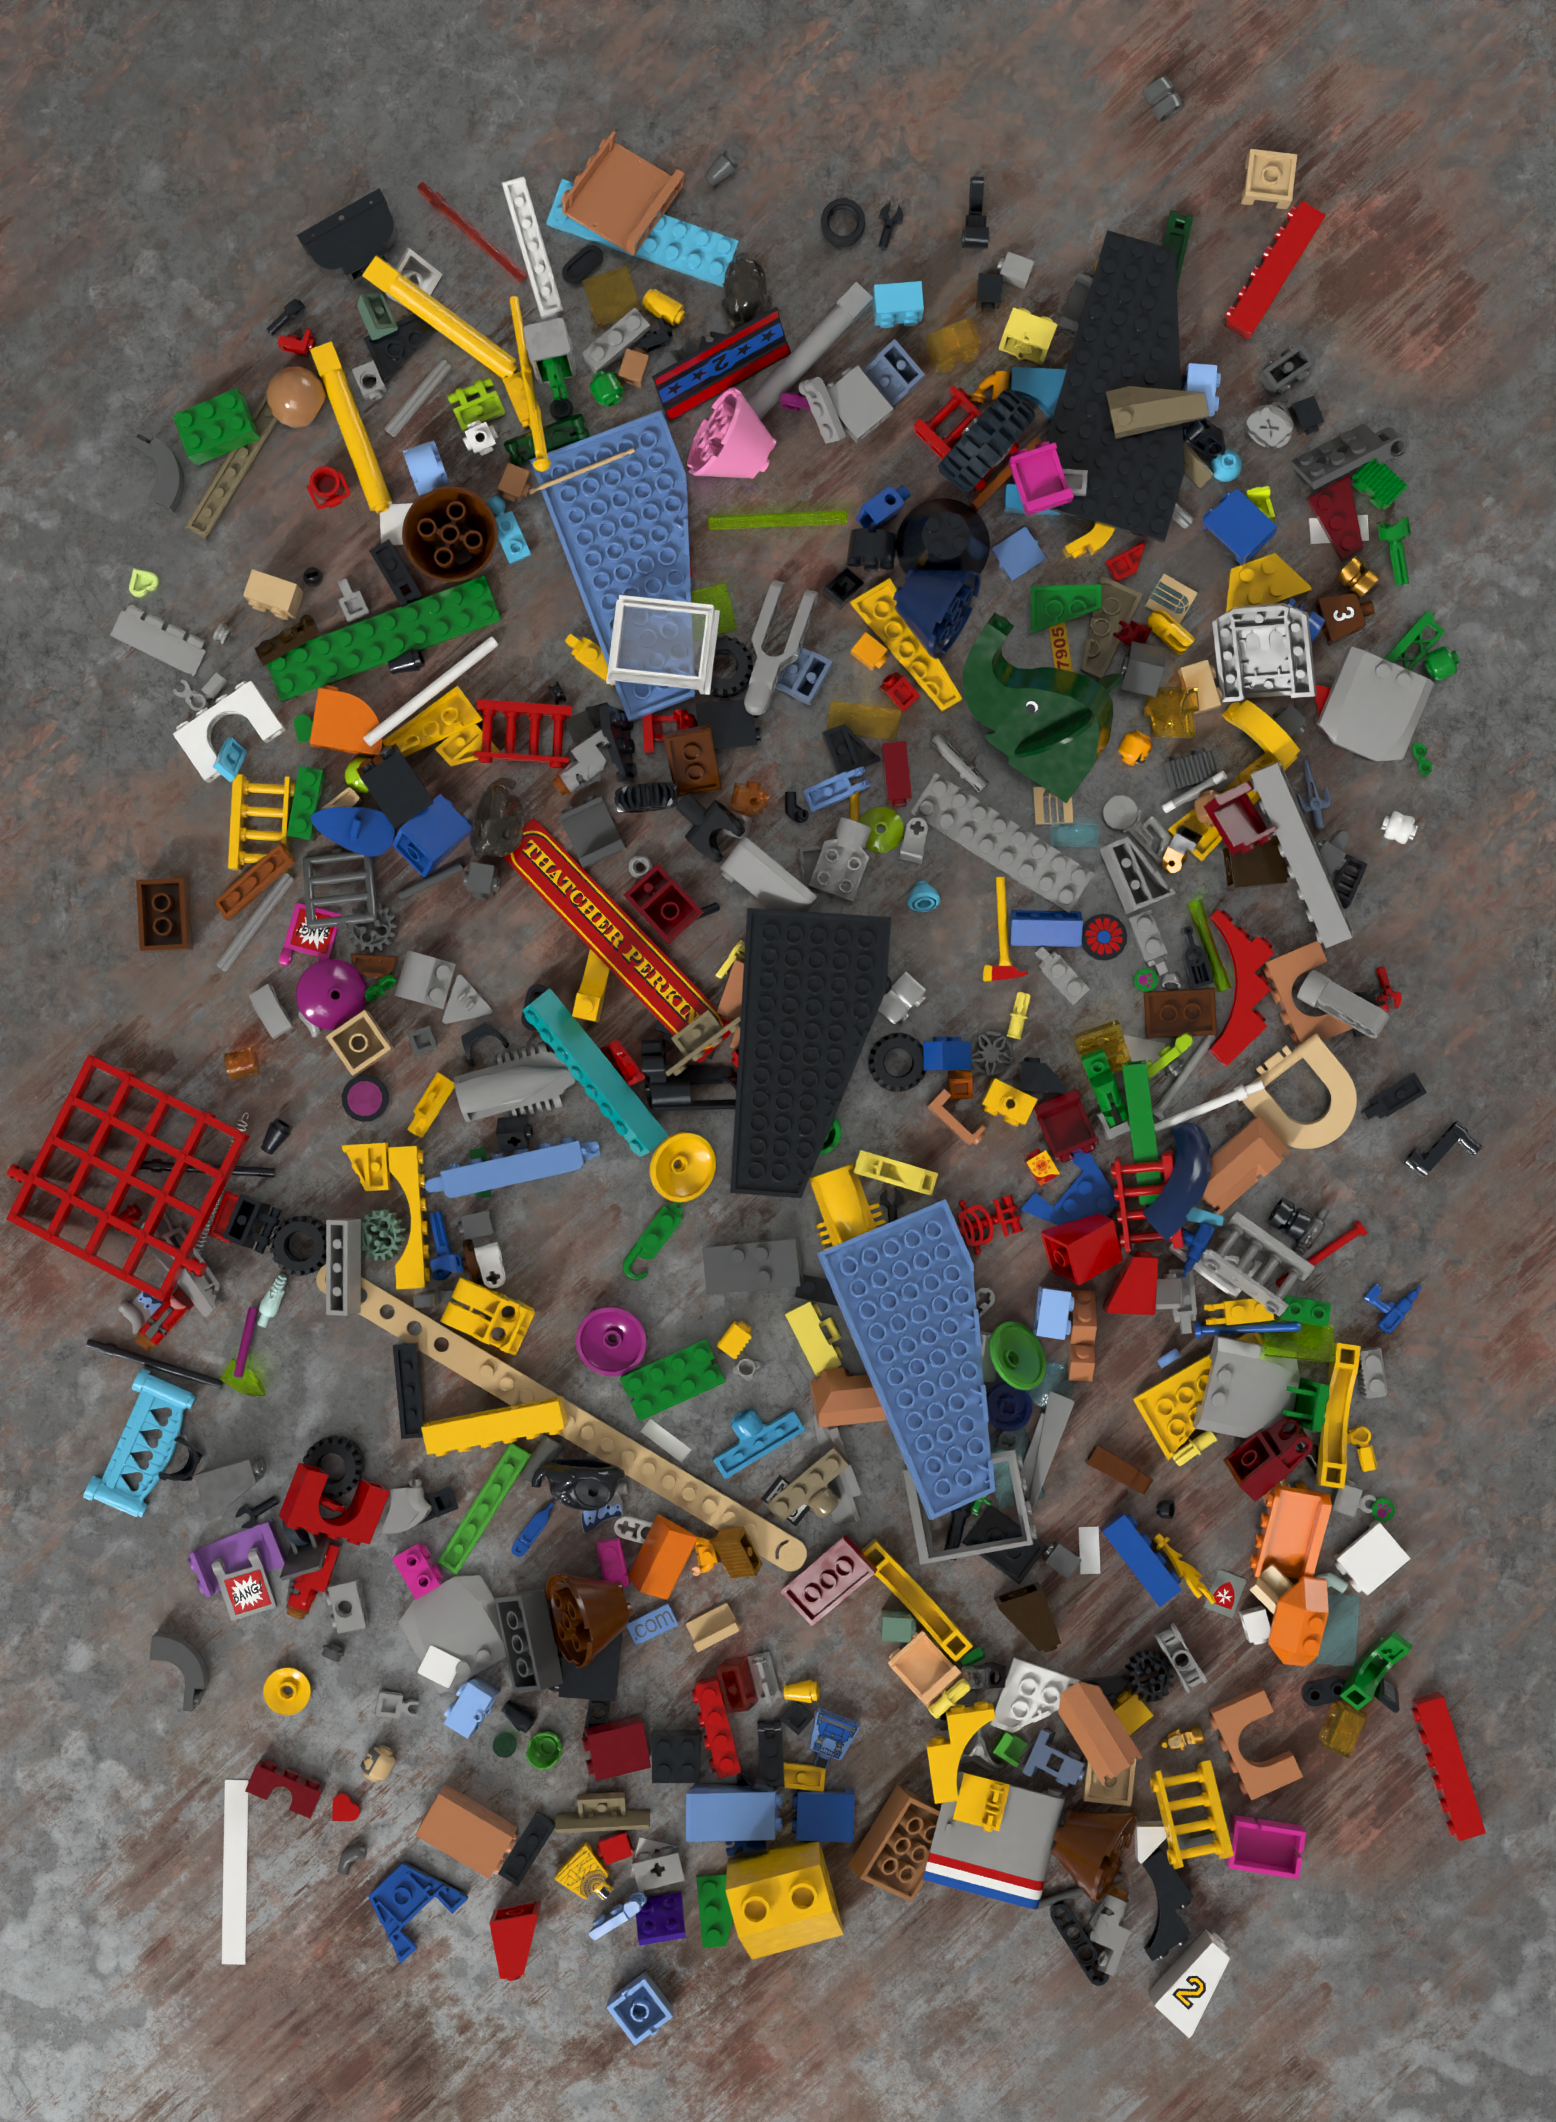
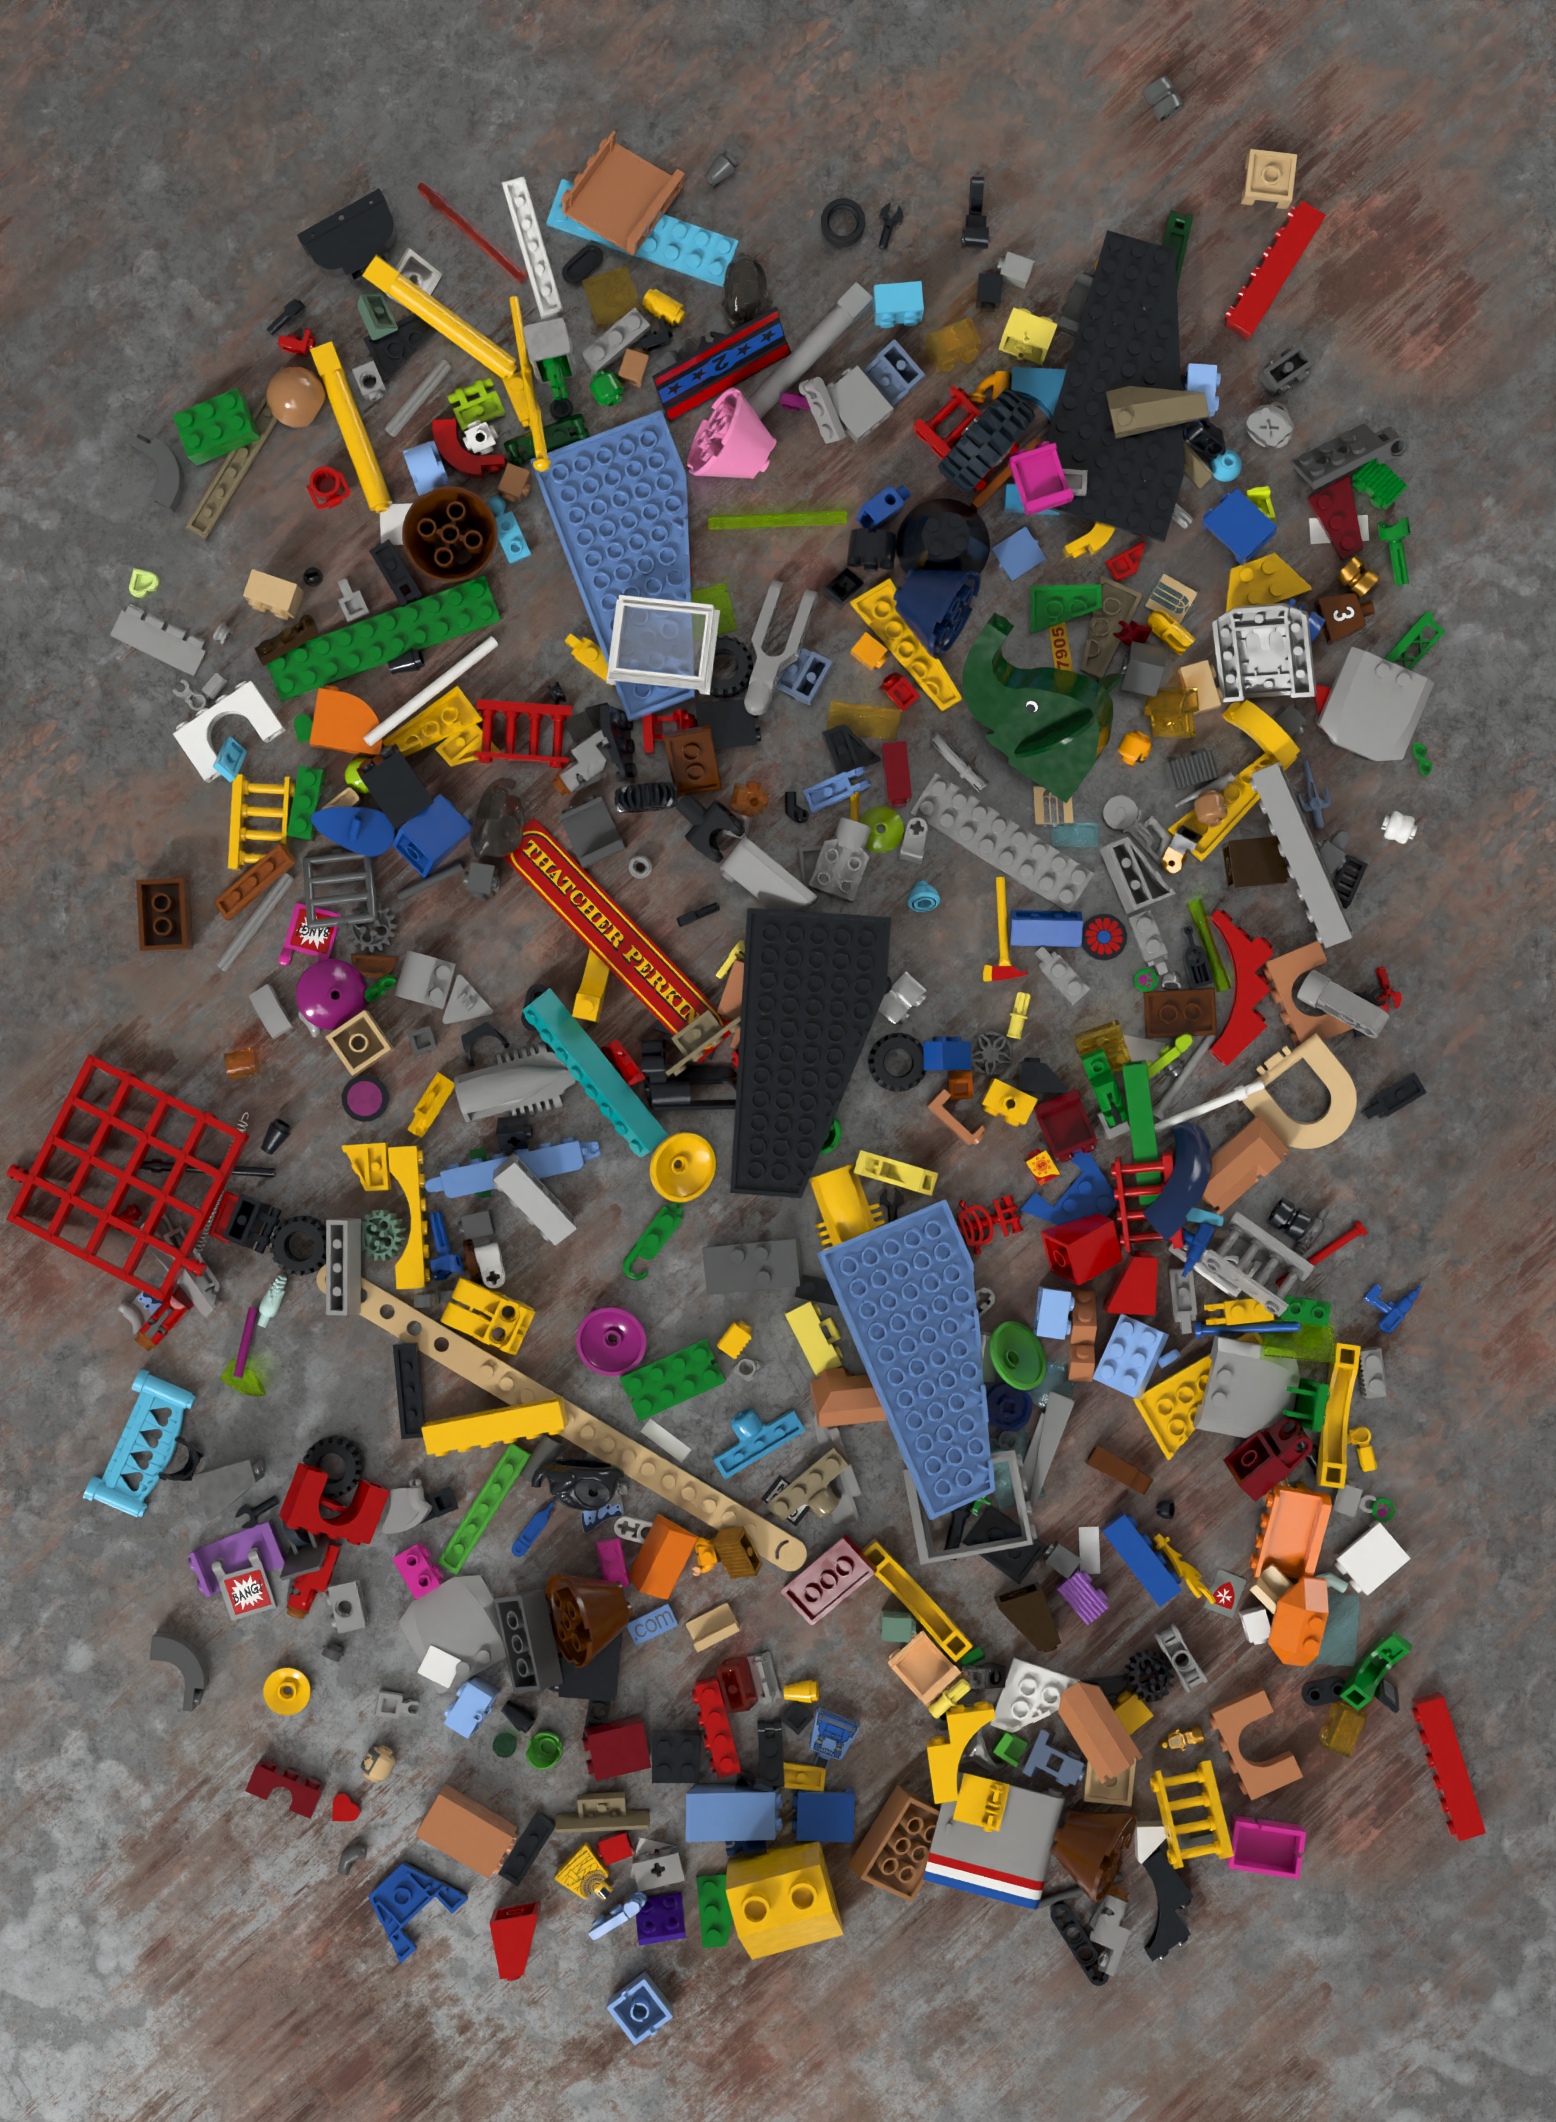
(110, 1350): black bar -> none
(235, 1872): white sticker -> none
(469, 465): none -> red arch
(534, 1200): none -> light grey brick
(583, 470): tan piece -> none
(663, 903): dark red slope -> none
(1082, 1596): none -> medium lavender brick
(1130, 1356): none -> light blue brick
(1169, 1292): light grey slope -> none
(1190, 1982): white slope -> none
(1194, 1447): light yellow axle -> none
(1195, 791): light grey bar -> none
(1238, 820): dark red panel -> none
(1306, 416): black brick -> none
(1423, 1162): black beam -> none
(1441, 663): green head -> none

